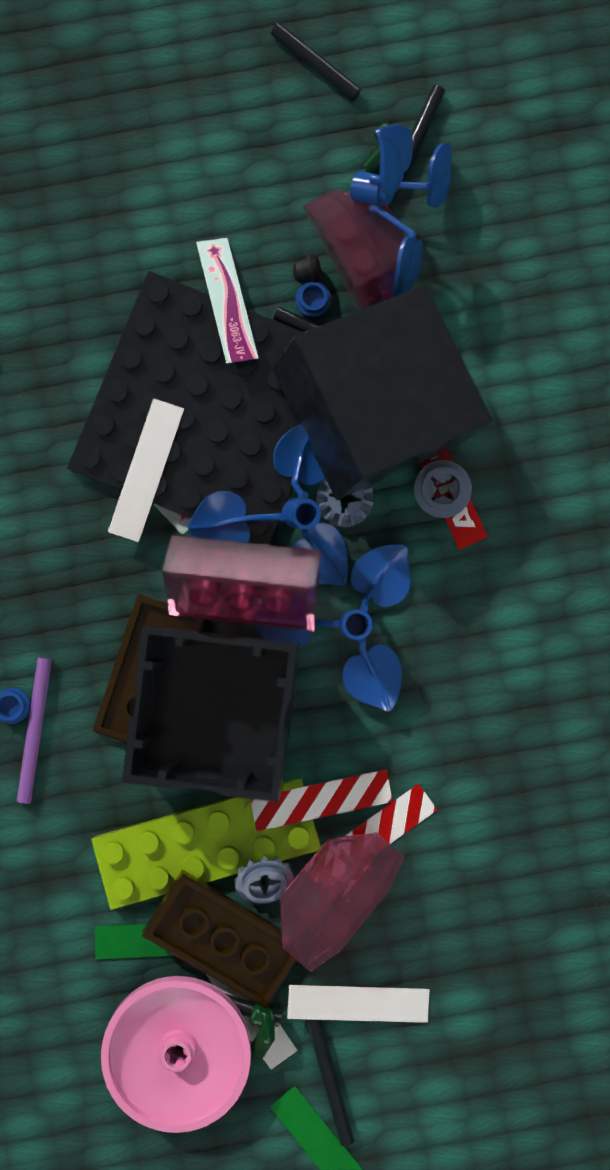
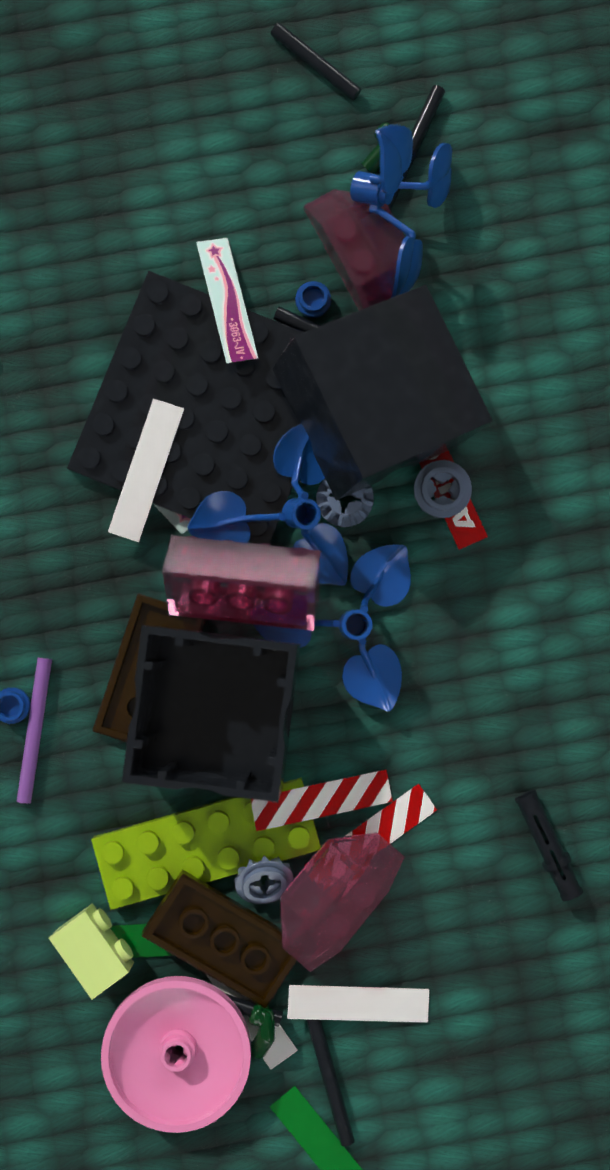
(93, 950): none -> yellowish green brick
(308, 269): black piece -> none
(567, 883): none -> black pin

